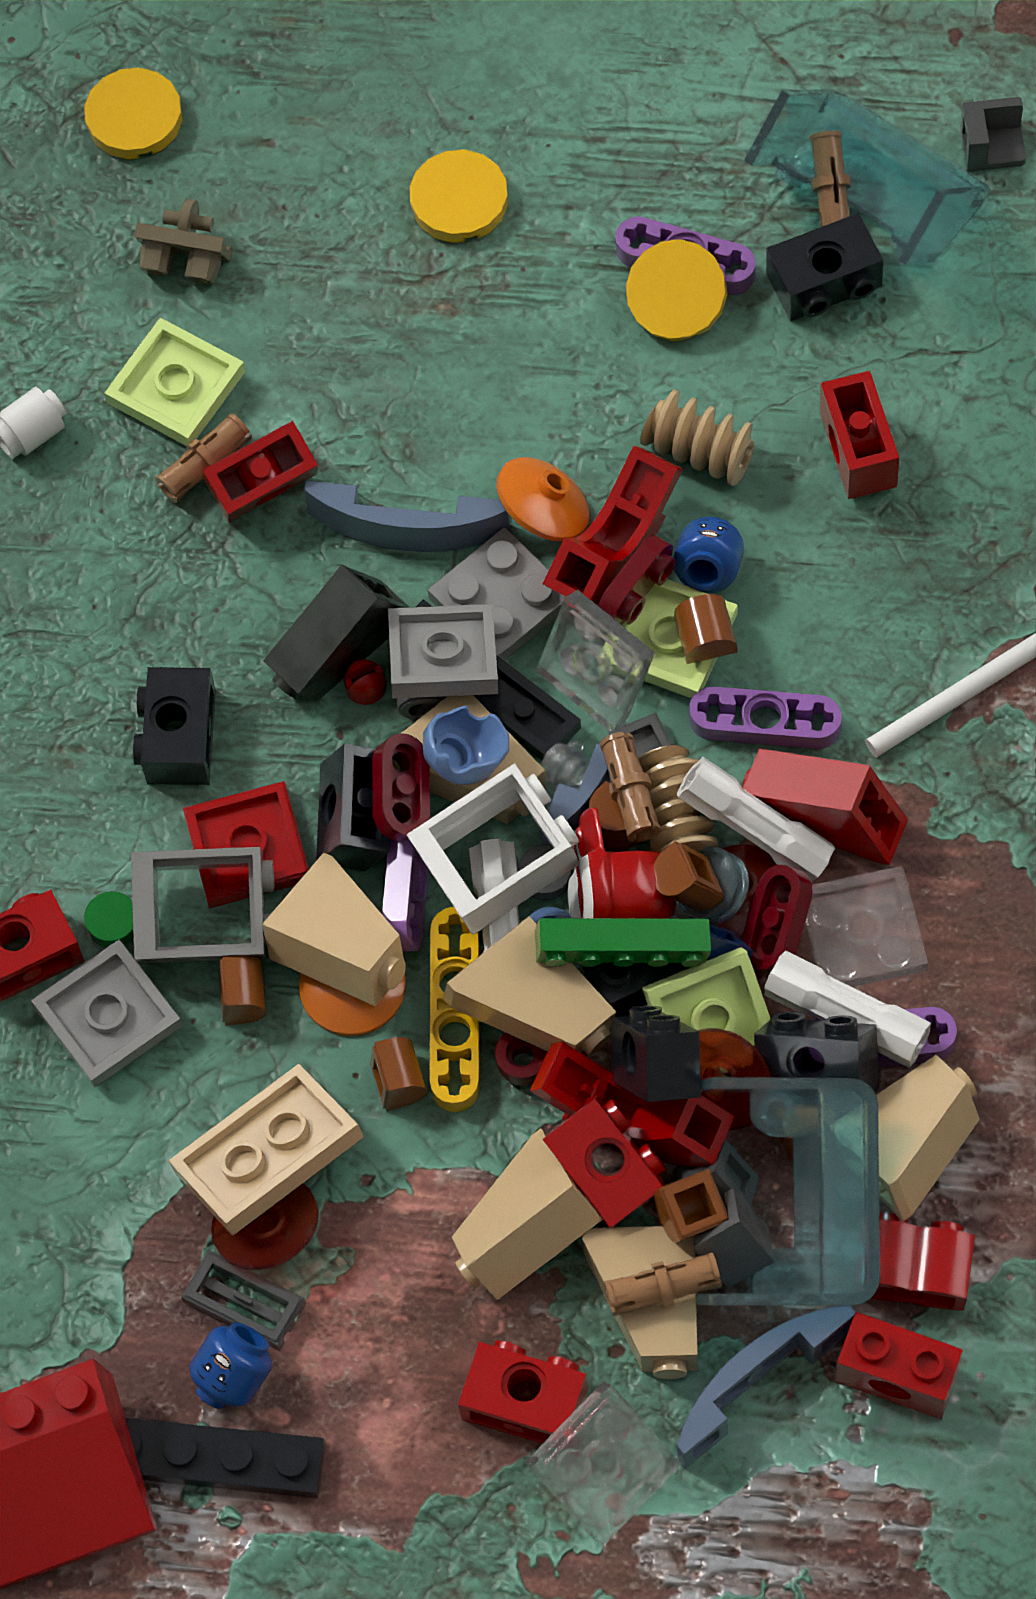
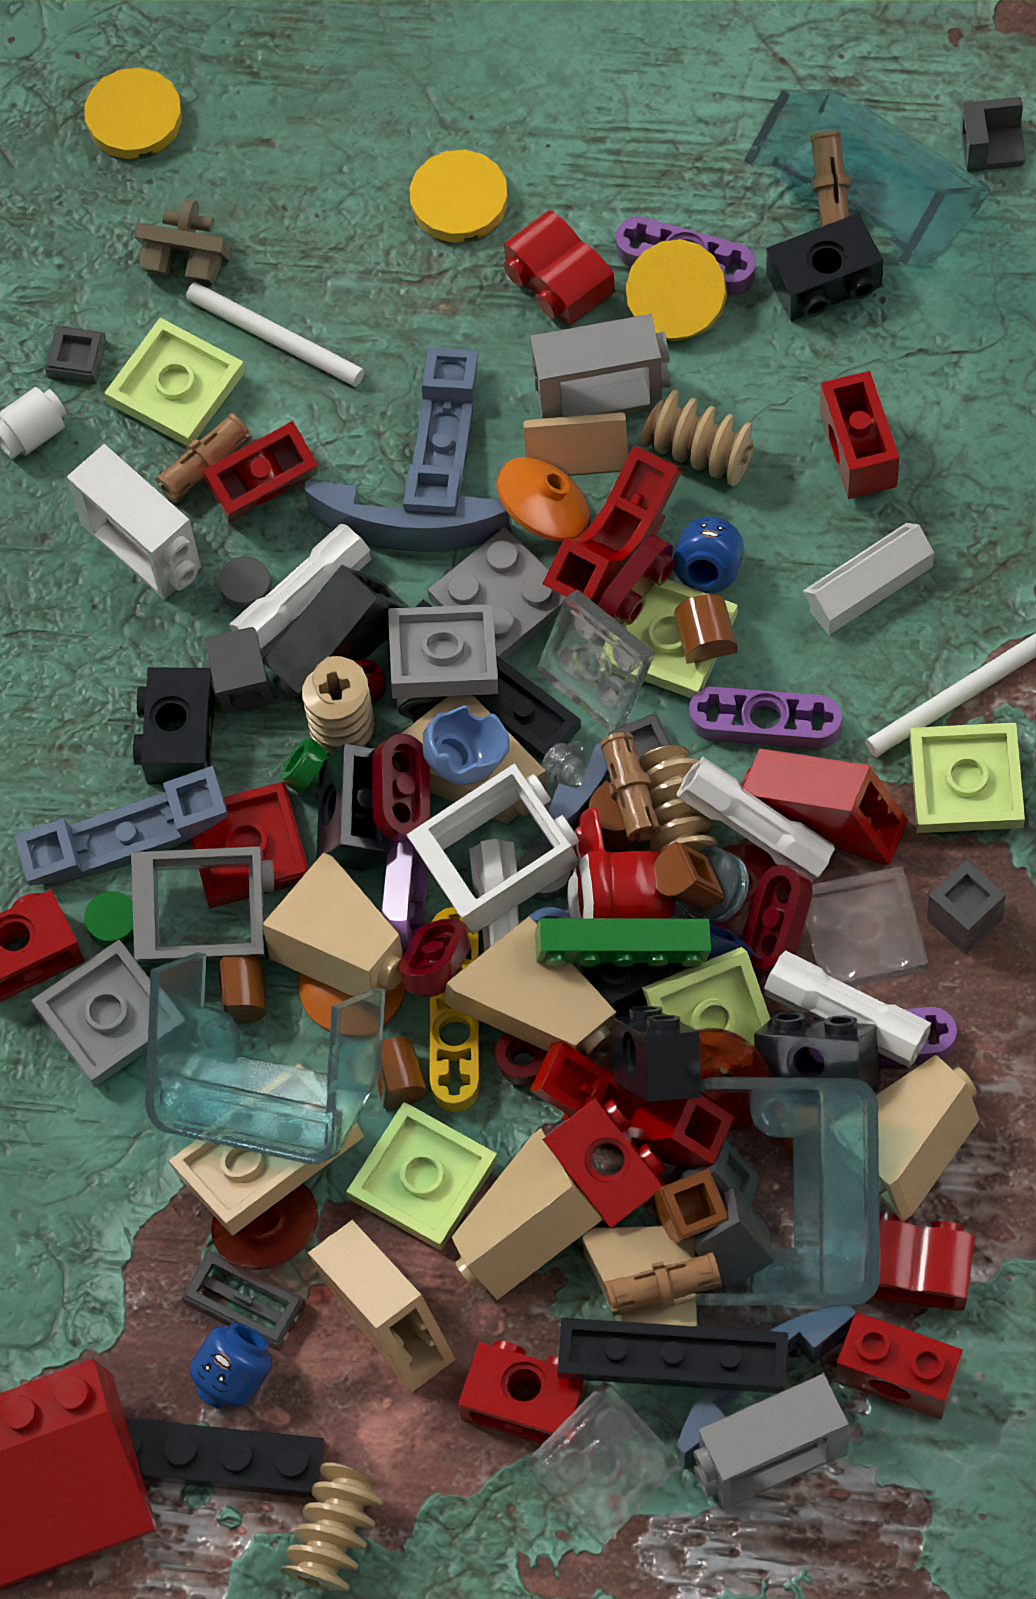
(76, 354): none -> dark grey tile
(106, 841): none -> sand blue slope
(134, 522): none -> white window
(215, 1095): none -> clear light blue windscreen
(238, 670): none -> dark grey panel
(244, 582): none -> dark grey tile
(275, 334): none -> white bar
(286, 602): none -> white axle
(303, 764): none -> green tile
(332, 1528): none -> tan piece
(338, 704): none -> tan piece
(383, 1305): none -> tan slope
(422, 1176): none -> yellowish green plate
(434, 957): none -> dark red plate
(443, 431): none -> sand blue slope
(558, 268): none -> red brick
(579, 442): none -> tan slope
(600, 368): none -> light grey window
(672, 1355): none -> black plate
(771, 1442): none -> light grey window
(870, 577): none -> white piece
(966, 777): none -> yellowish green plate
(966, 907): none -> dark grey panel

